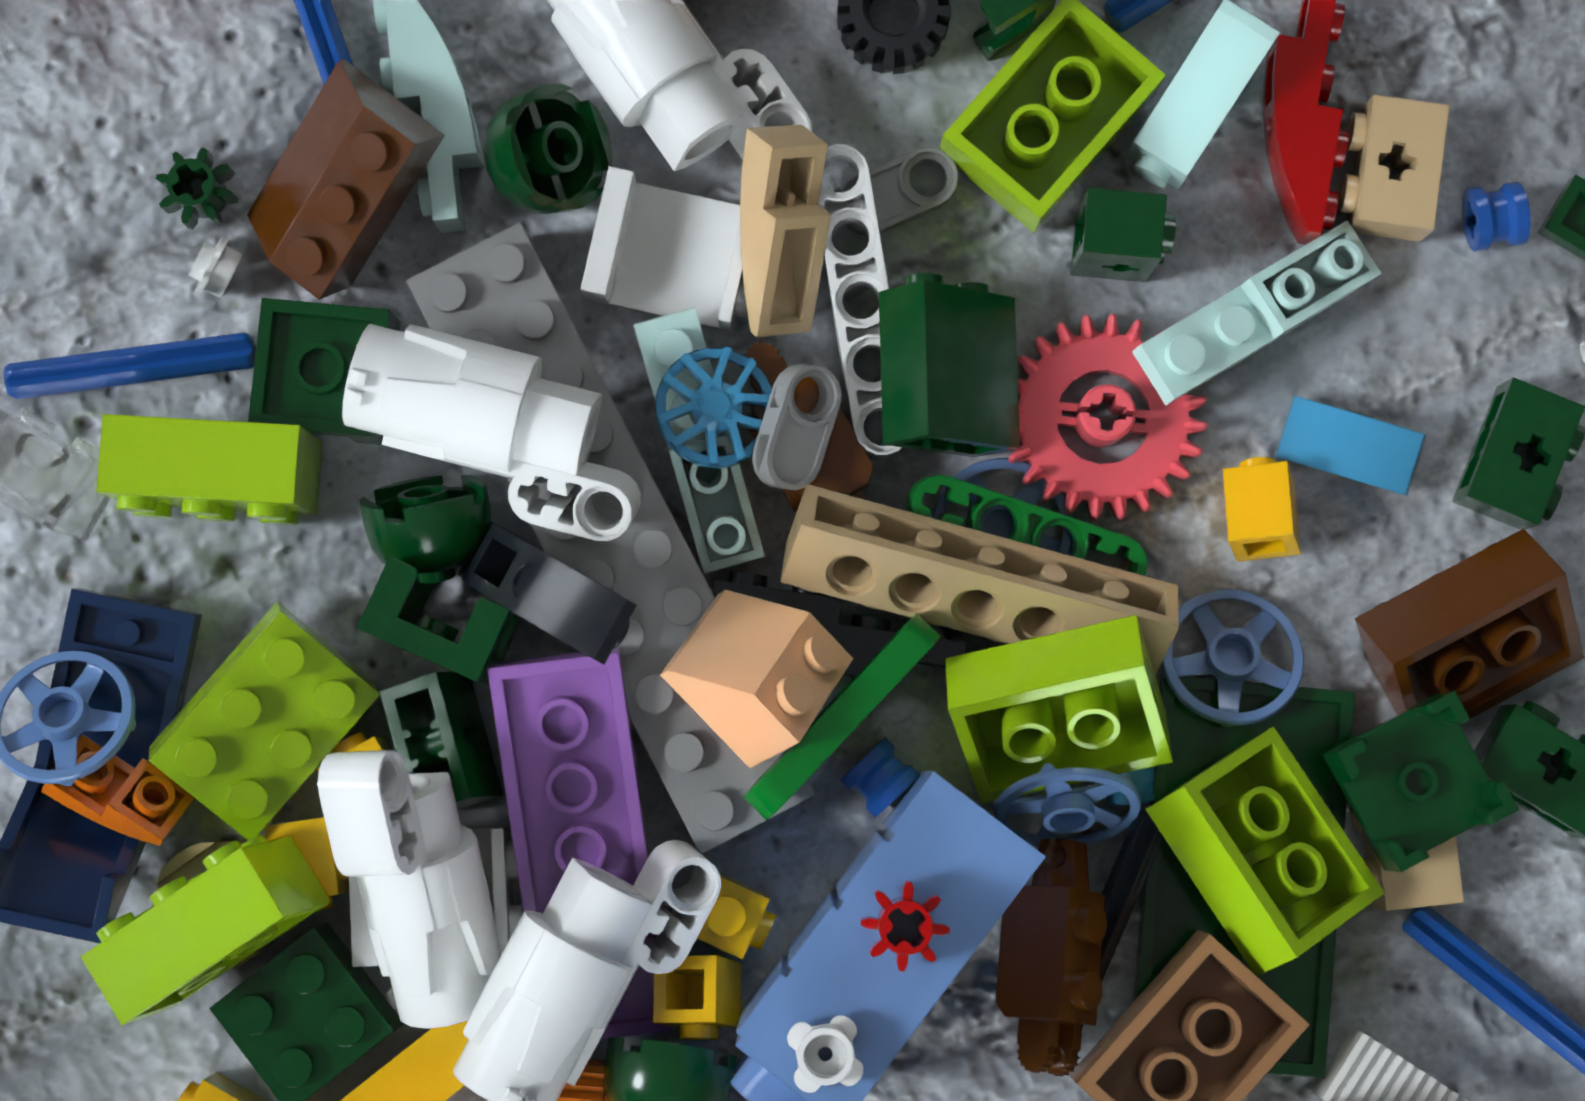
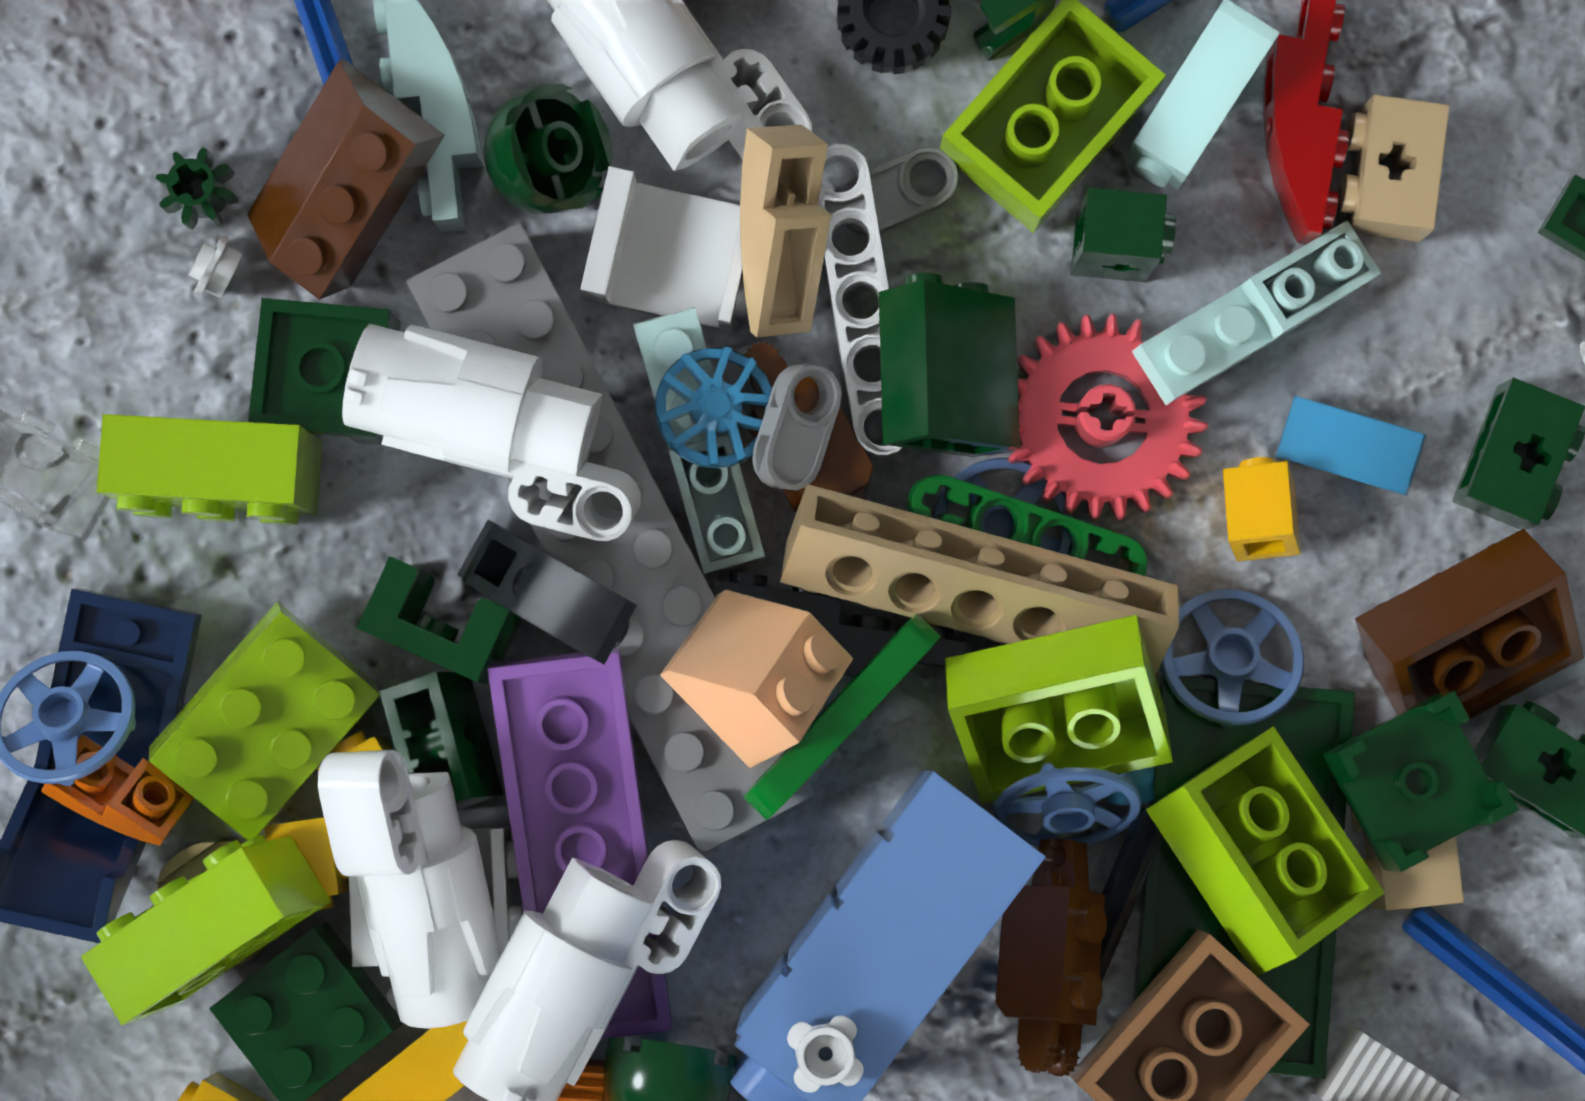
(129, 365): blue axle -> none
(428, 524): dark green cylinder -> none
(699, 997): yellow brick -> none
(737, 918): yellow brick -> none
(880, 777): blue wheel -> none
(902, 945): red gear -> none
(1496, 216): blue wheel -> none

